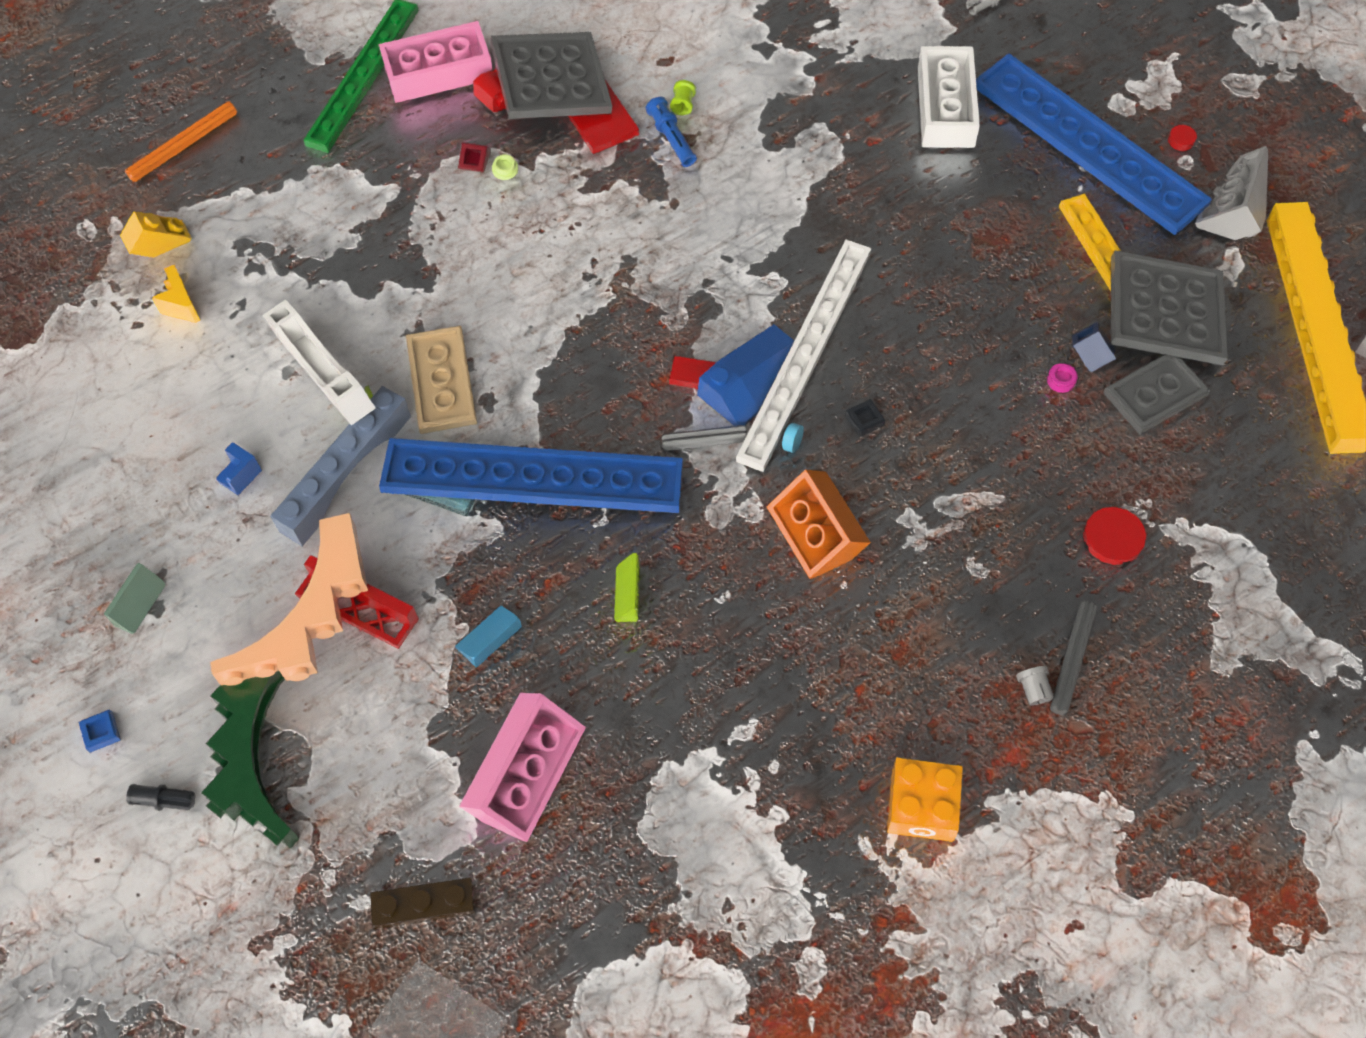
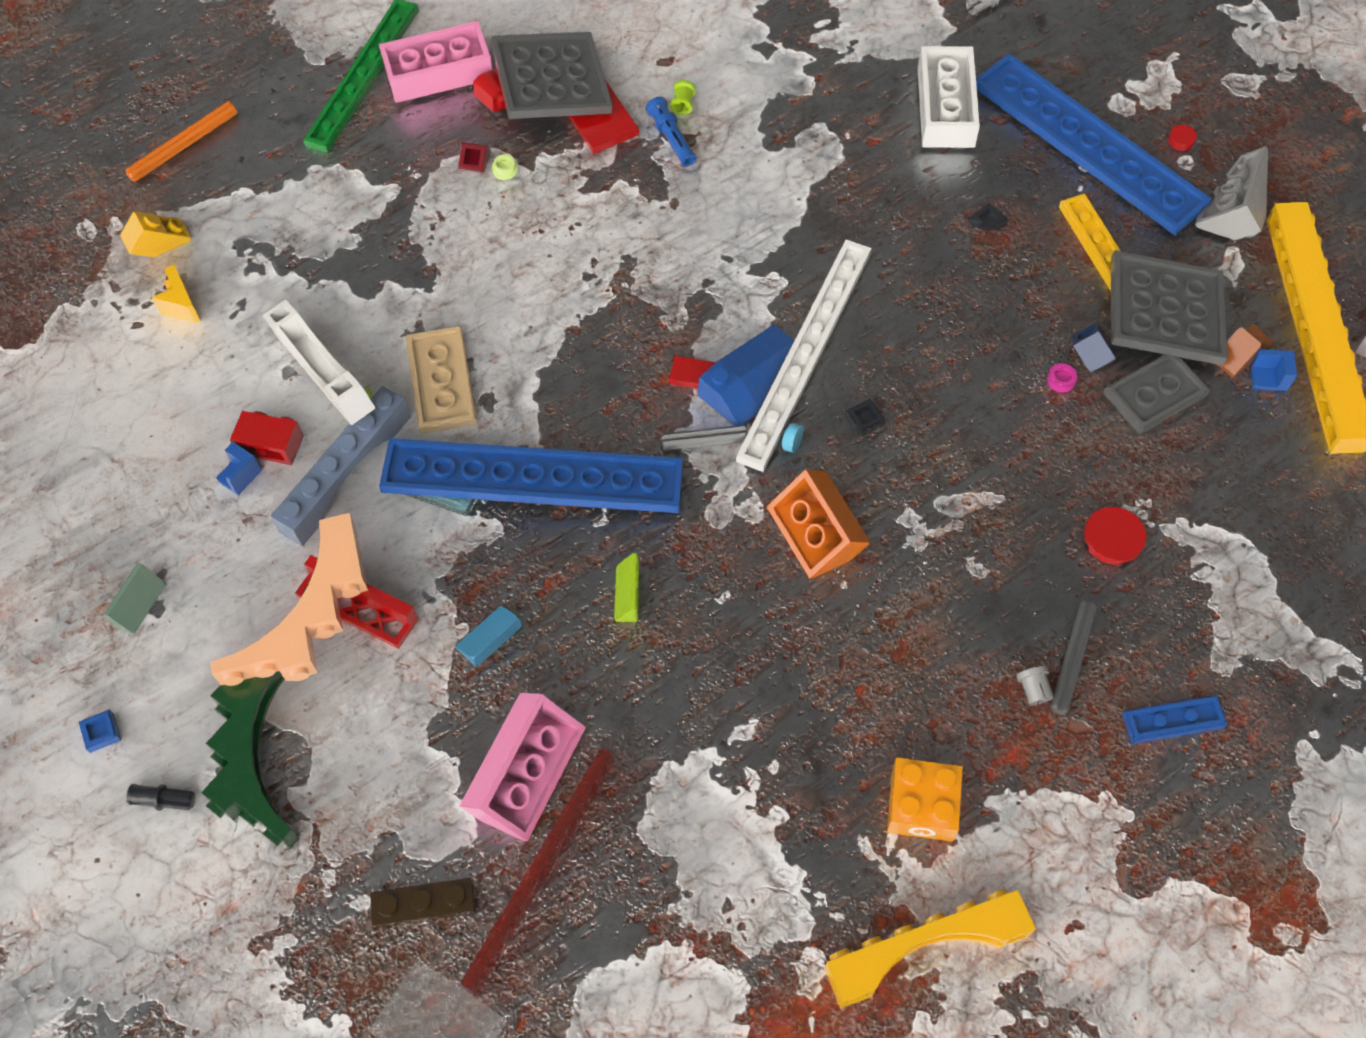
(268, 436): none -> red brick
(537, 873): none -> clear red tile
(988, 219): none -> black tile
(994, 923): none -> yellow arch
(1174, 719): none -> blue tile
(1243, 347): none -> slope
(1273, 370): none -> blue panel

